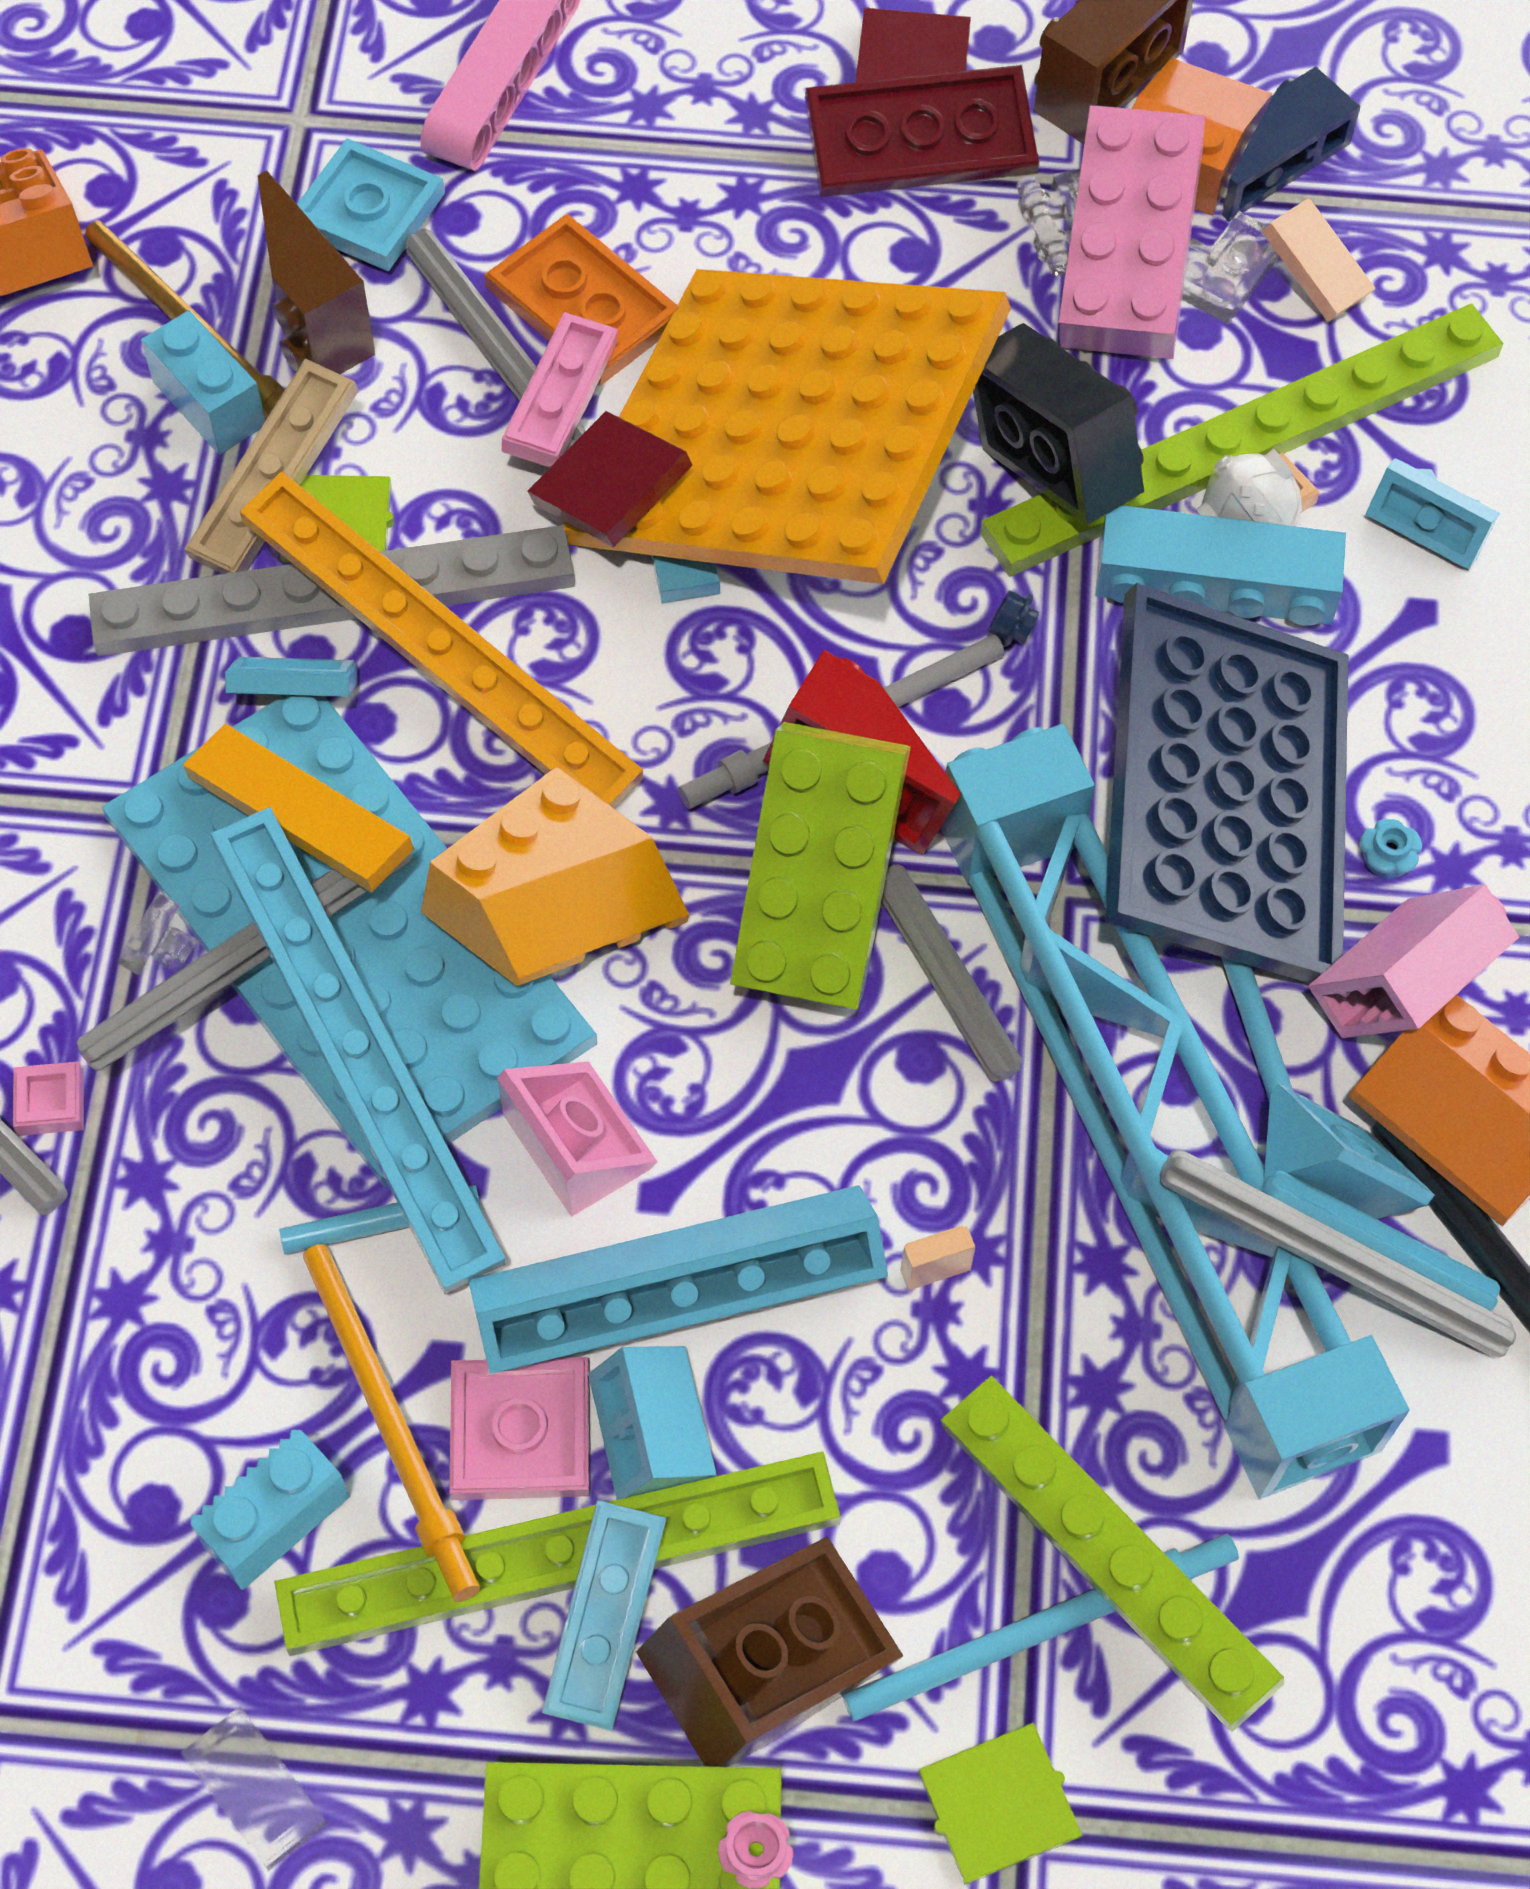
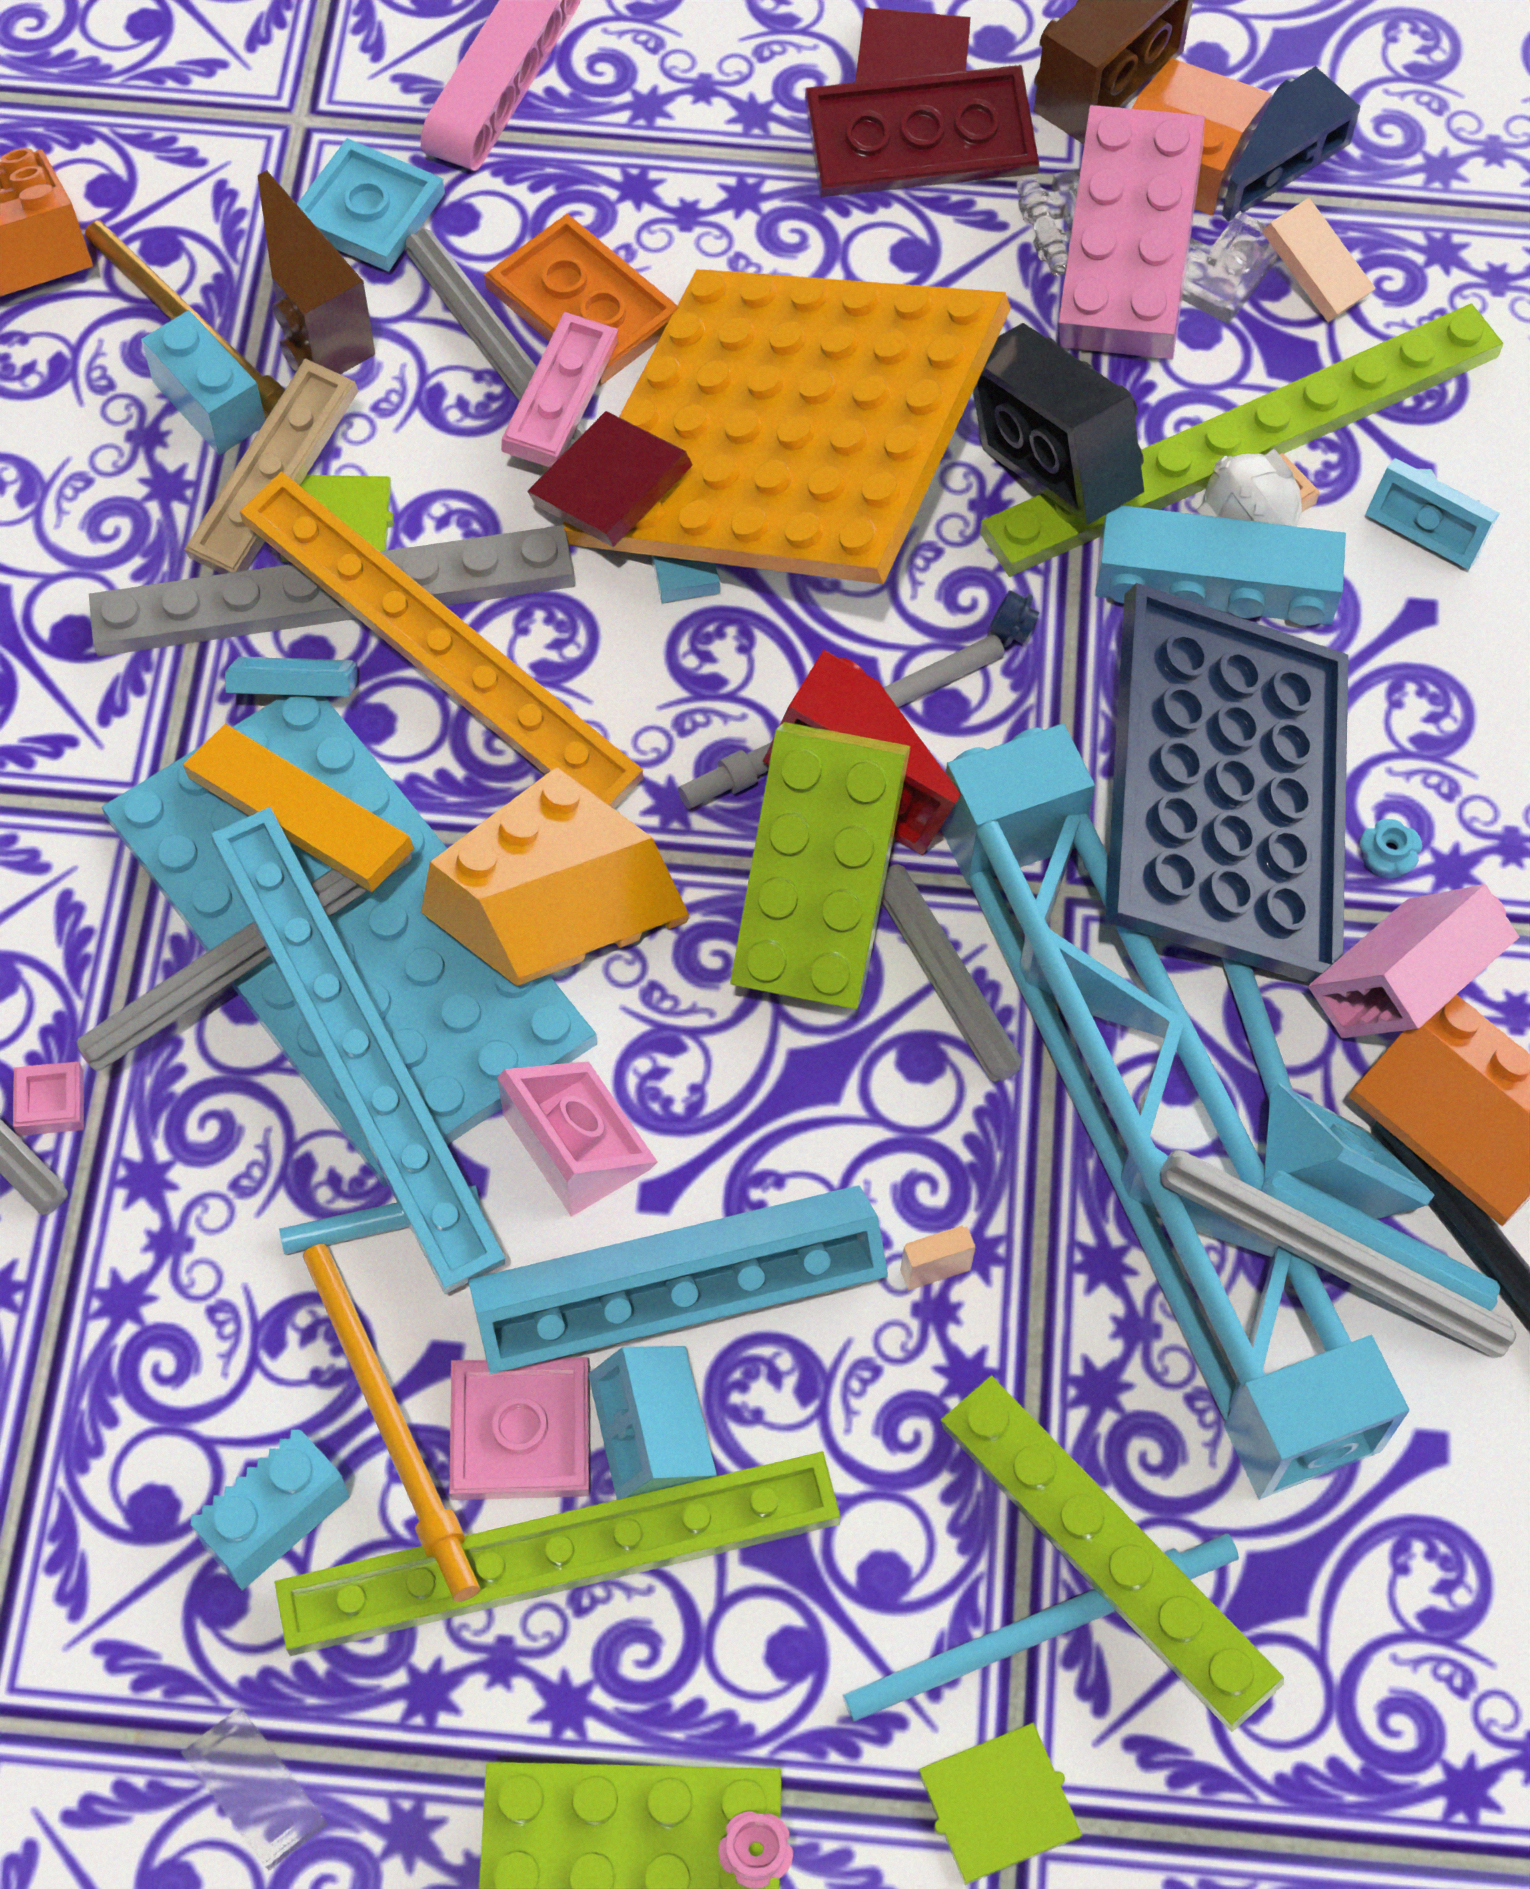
(157, 939): clear tile -> none
(604, 1615): medium azure tile -> none
(767, 1653): reddish brown slope -> none

